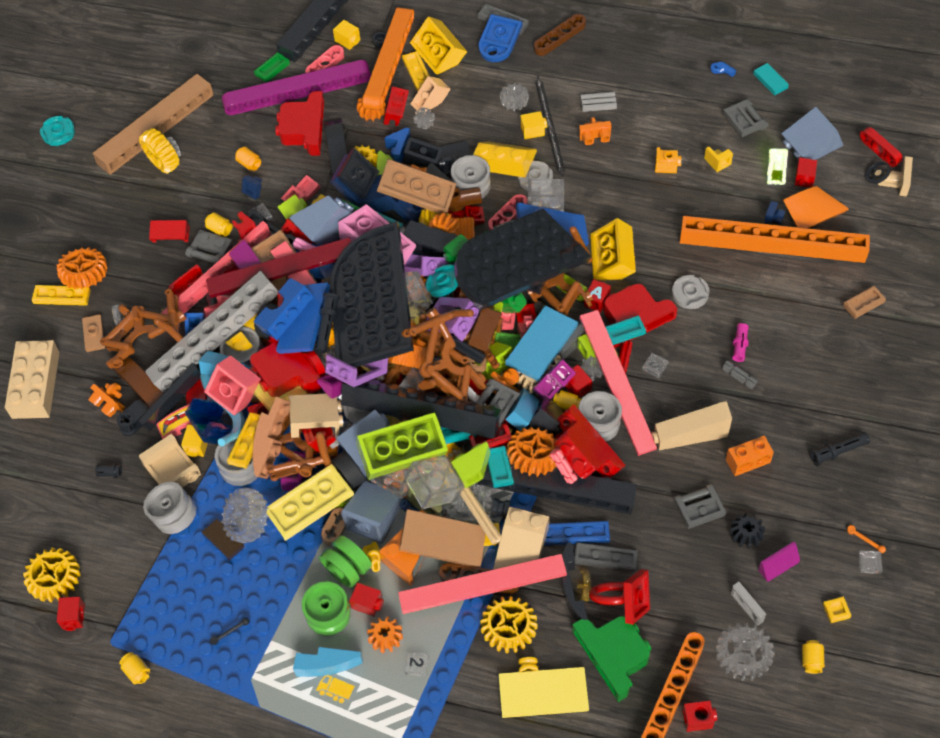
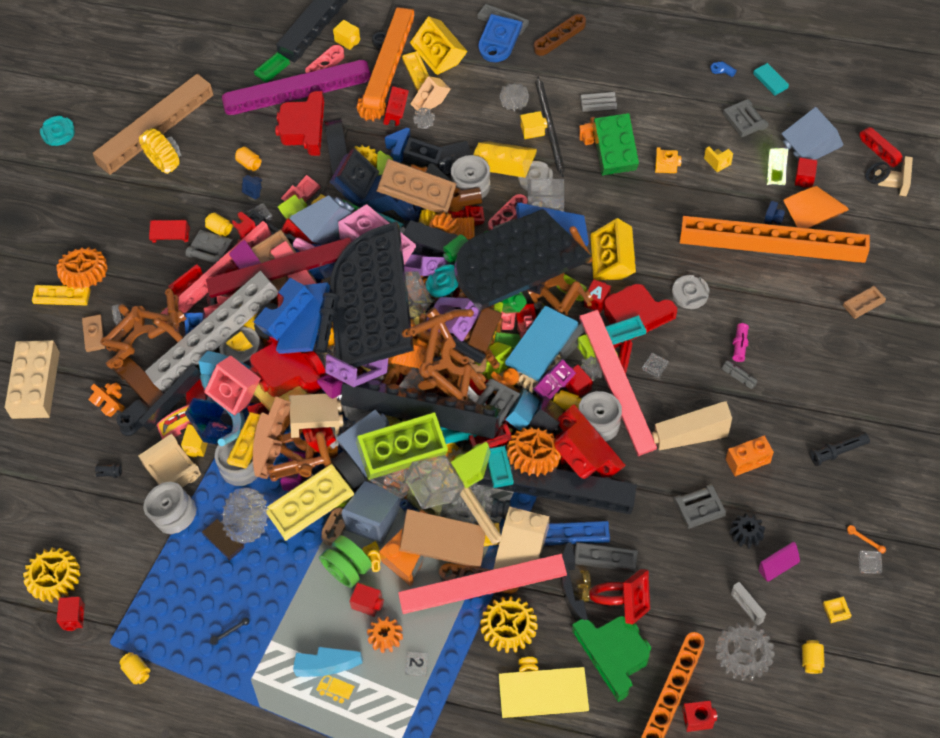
(326, 608): bright green wheel -> none
(563, 466): coral axle -> none
(615, 144): none -> green brick

